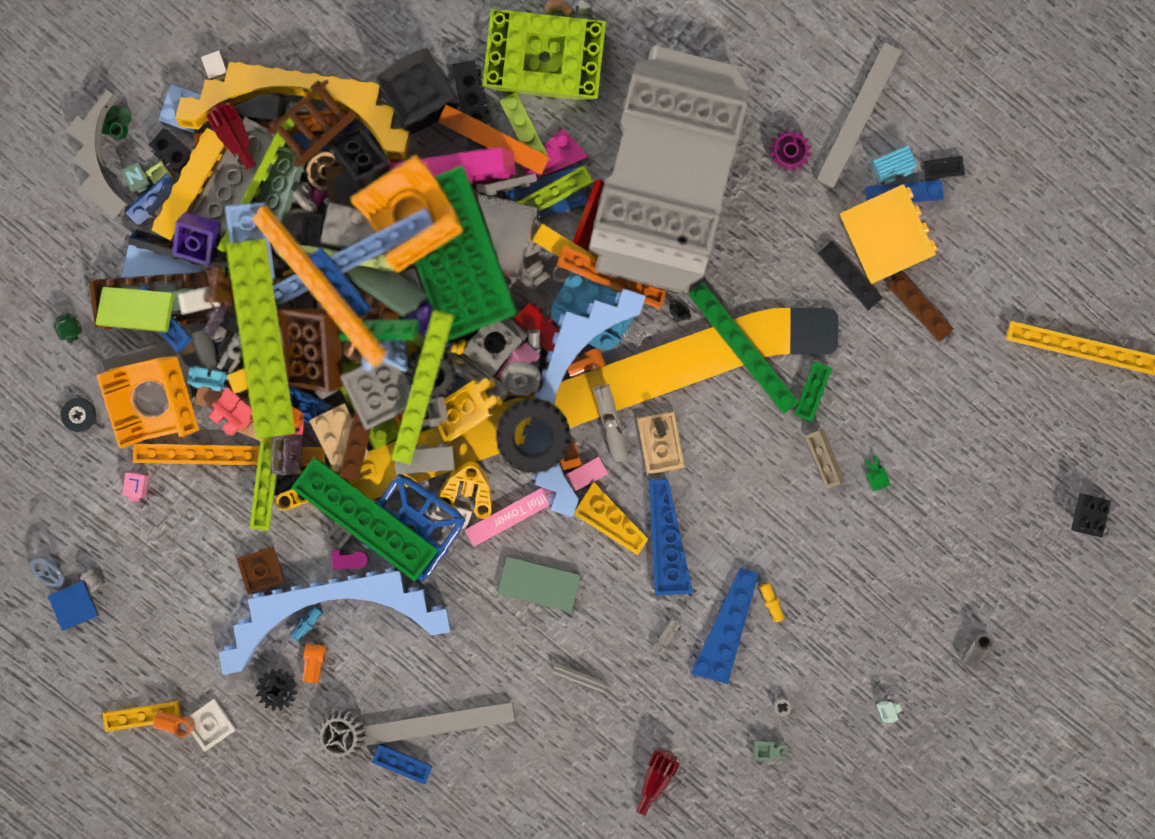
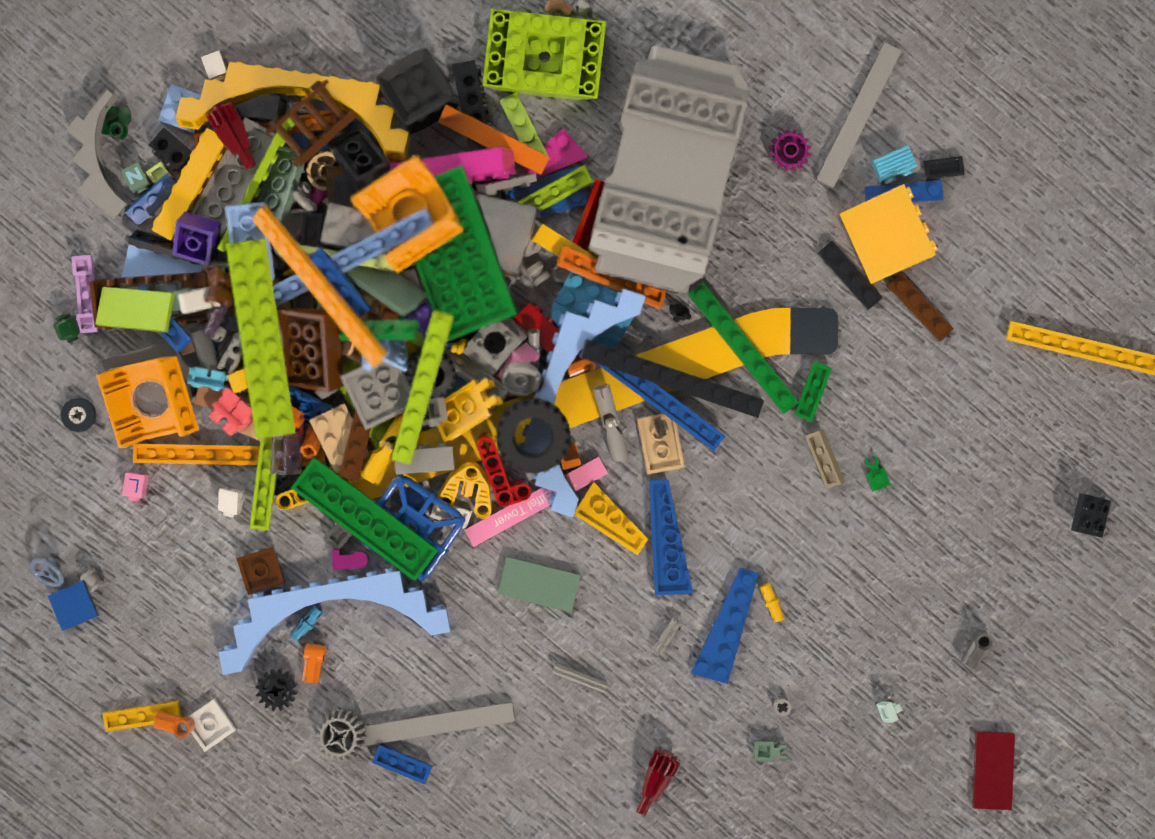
(84, 272): none -> lavender slope
(230, 501): none -> white slope
(311, 443): none -> orange piece
(382, 454): none -> yellow piece
(414, 499): none -> blue plate
(498, 469): none -> red beam
(671, 378): none -> black plate
(671, 408): none -> blue plate
(993, 770): none -> dark red tile

